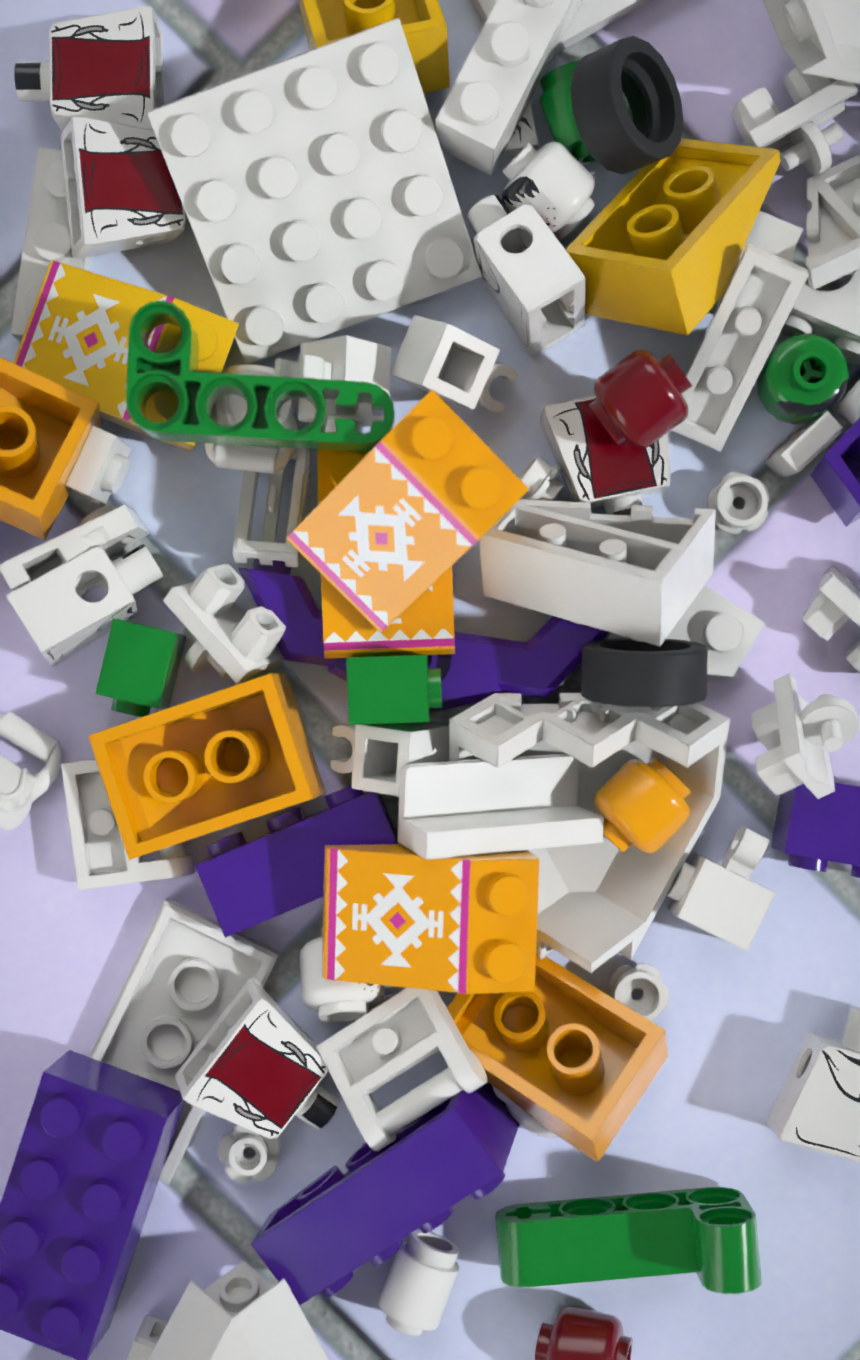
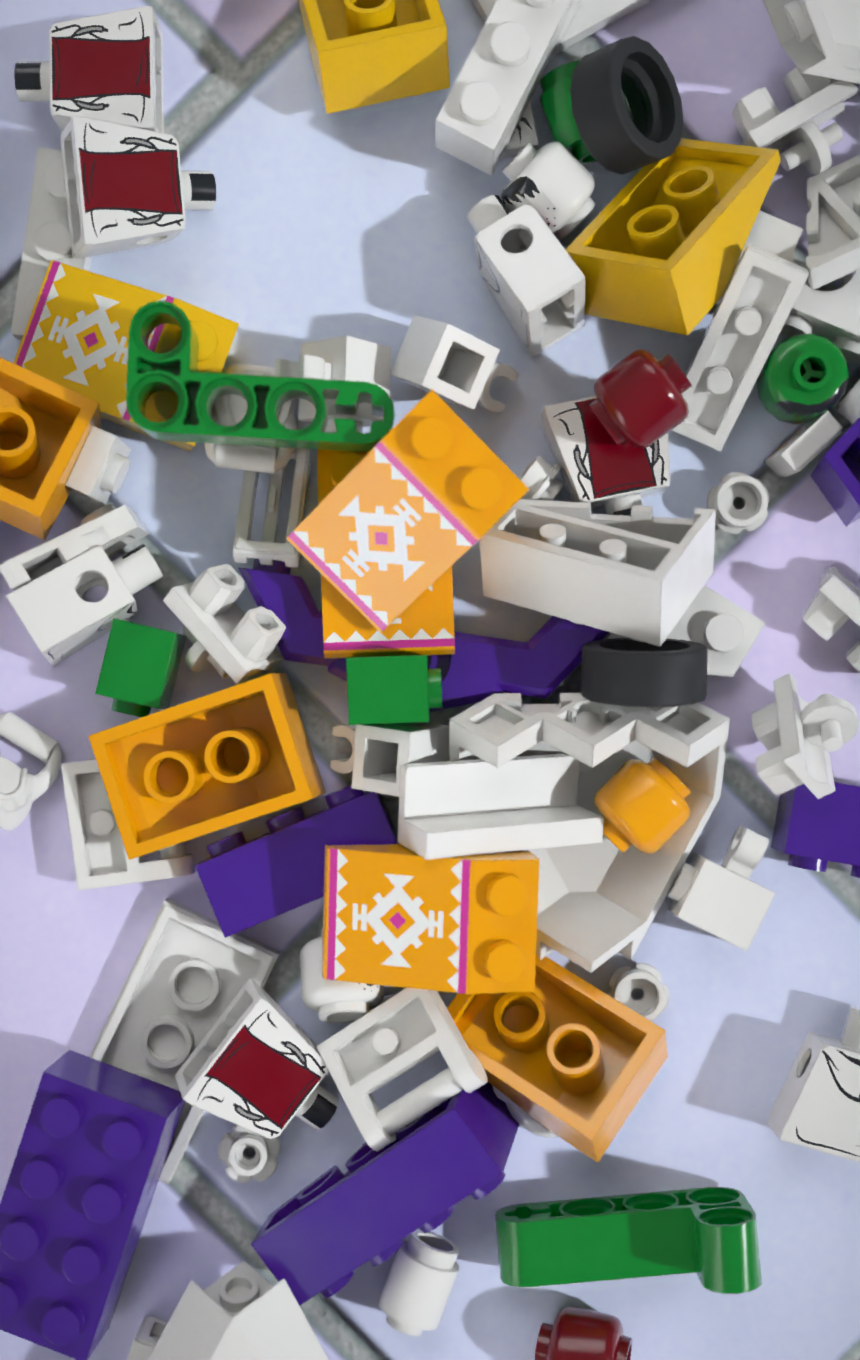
(317, 191): white plate -> none

